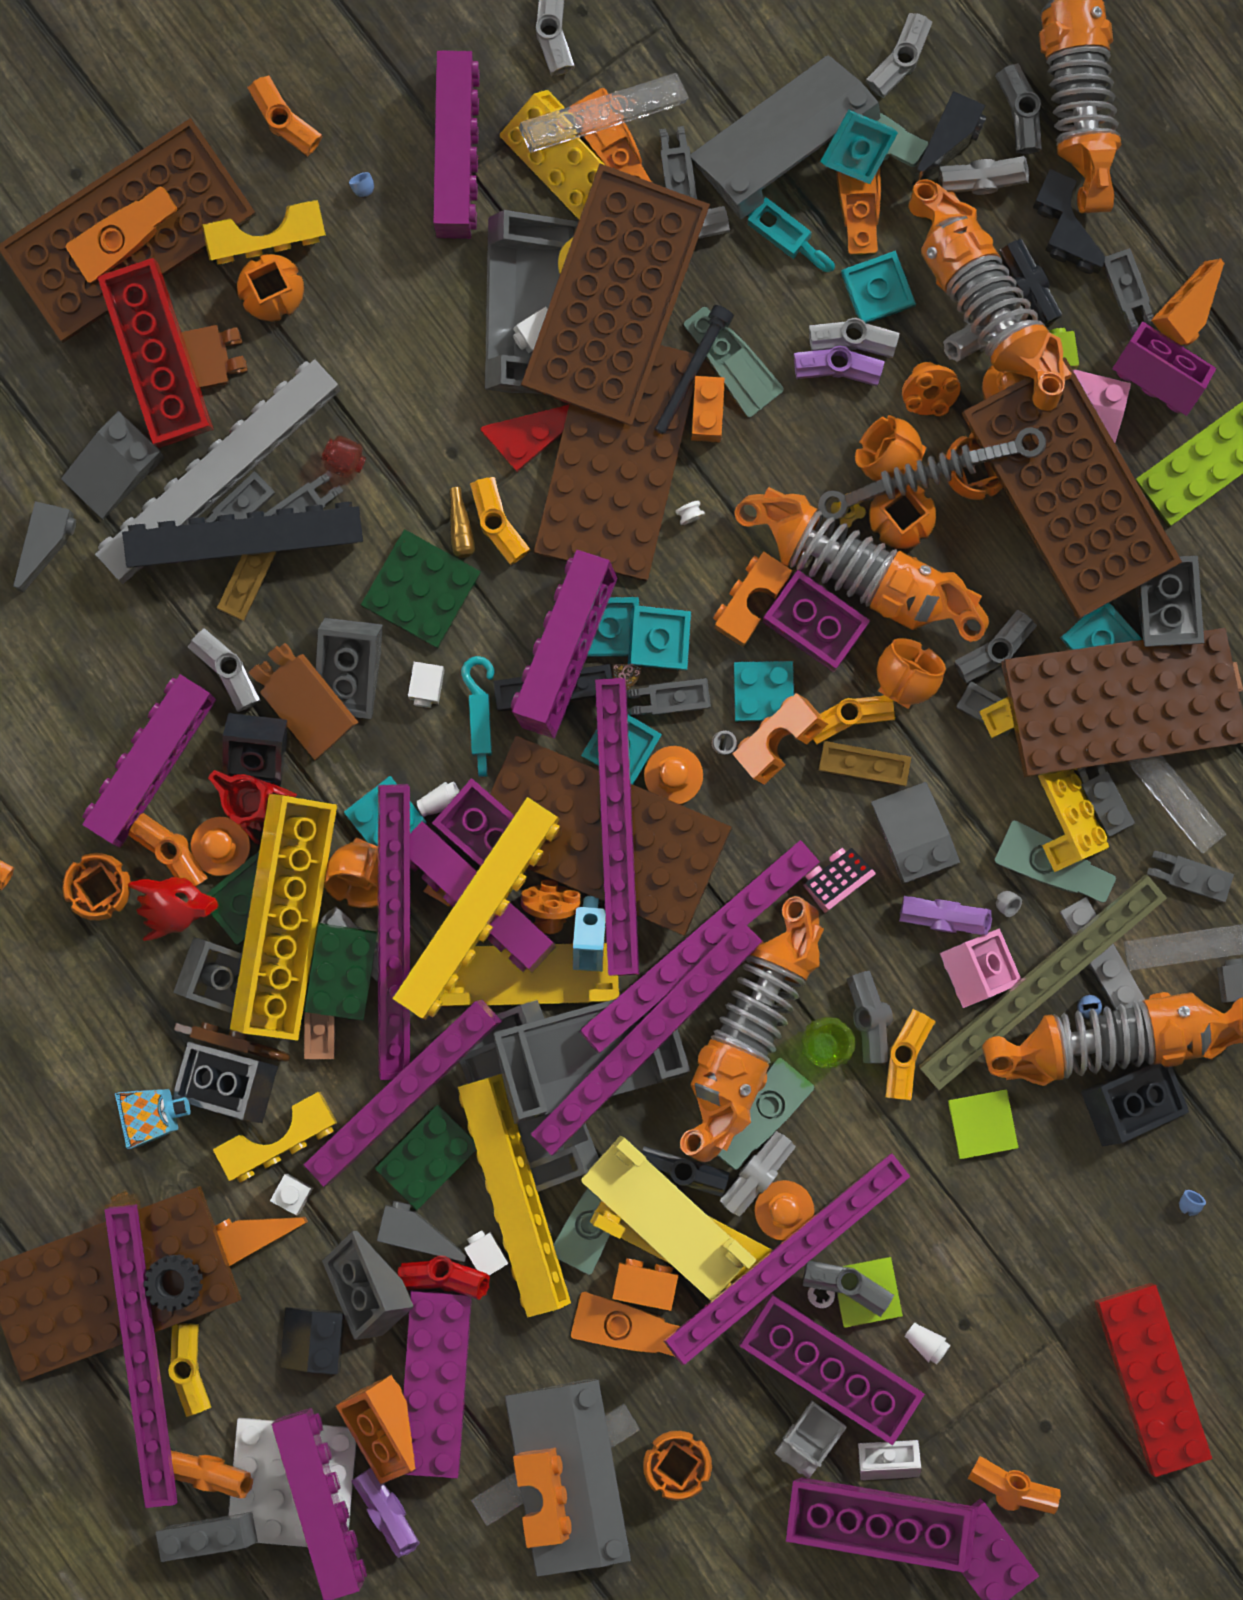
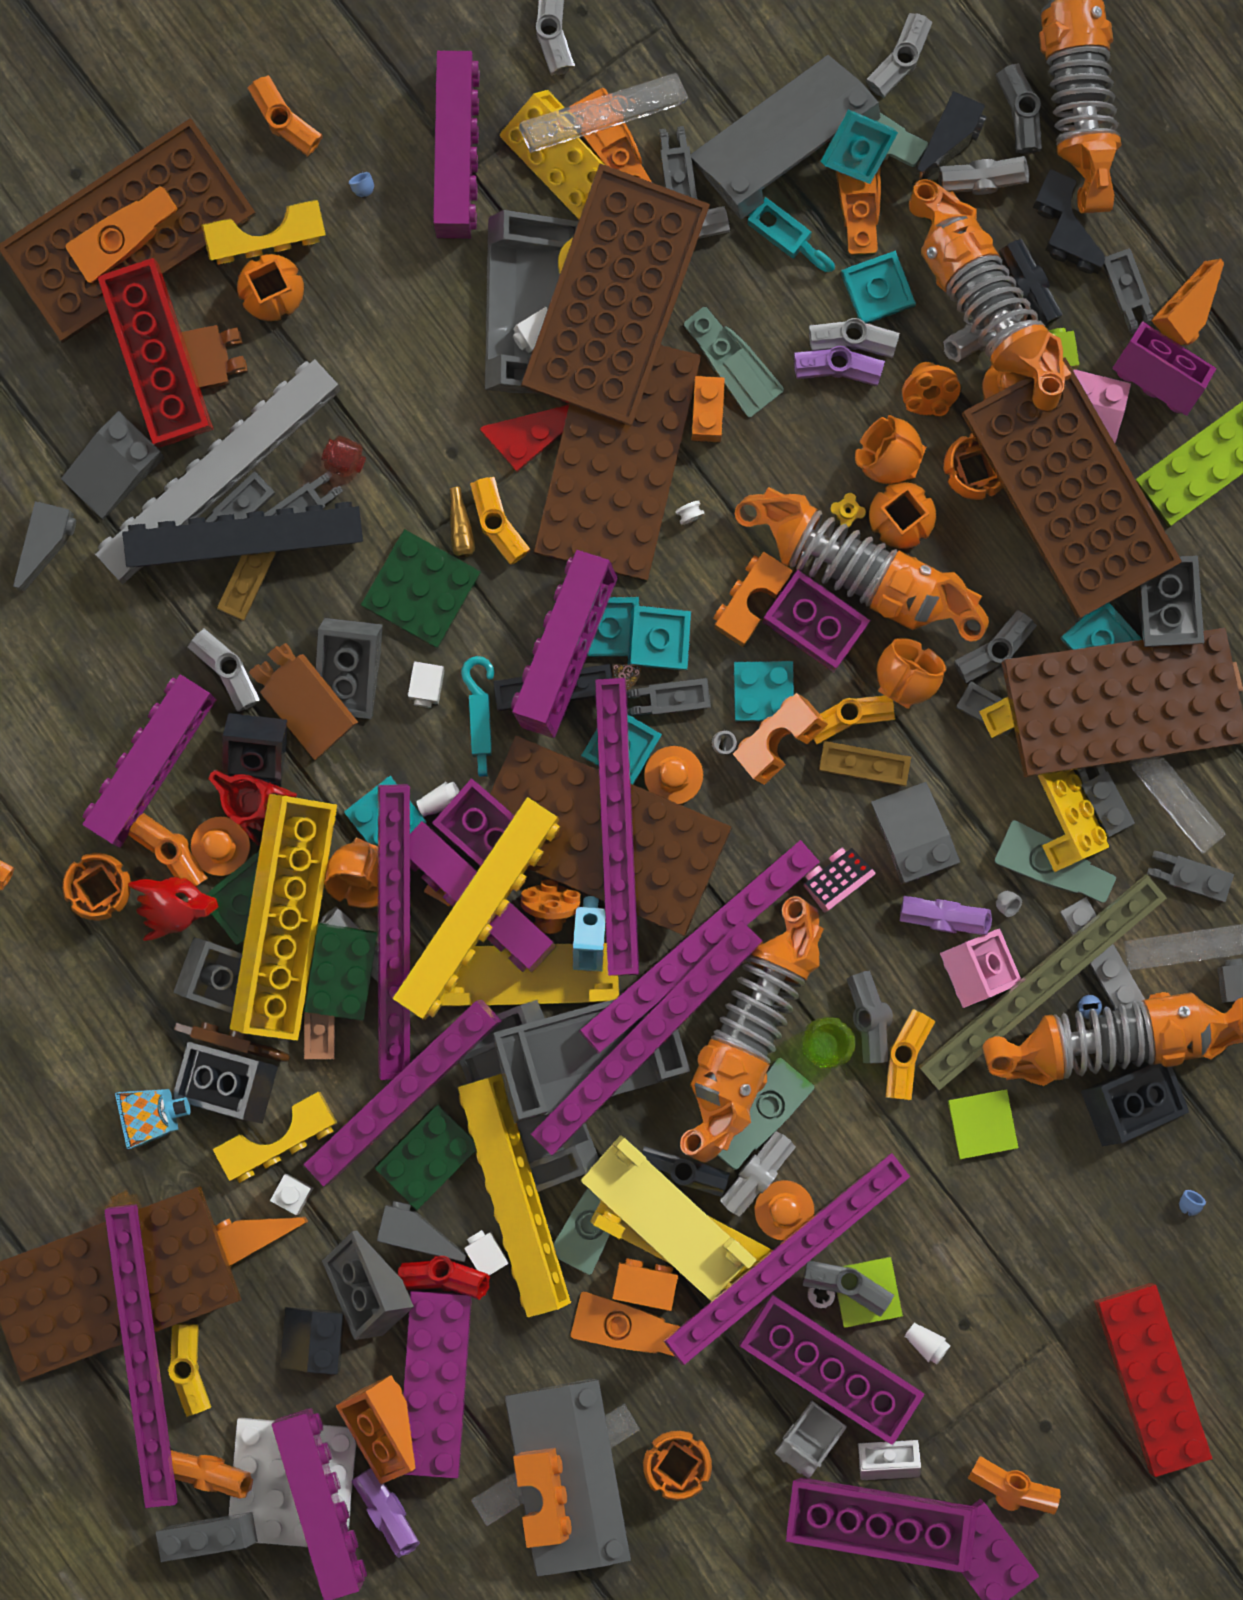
(155, 1285): black tyre -> none
(719, 319): black piece -> none
(968, 459): dark grey piece -> none

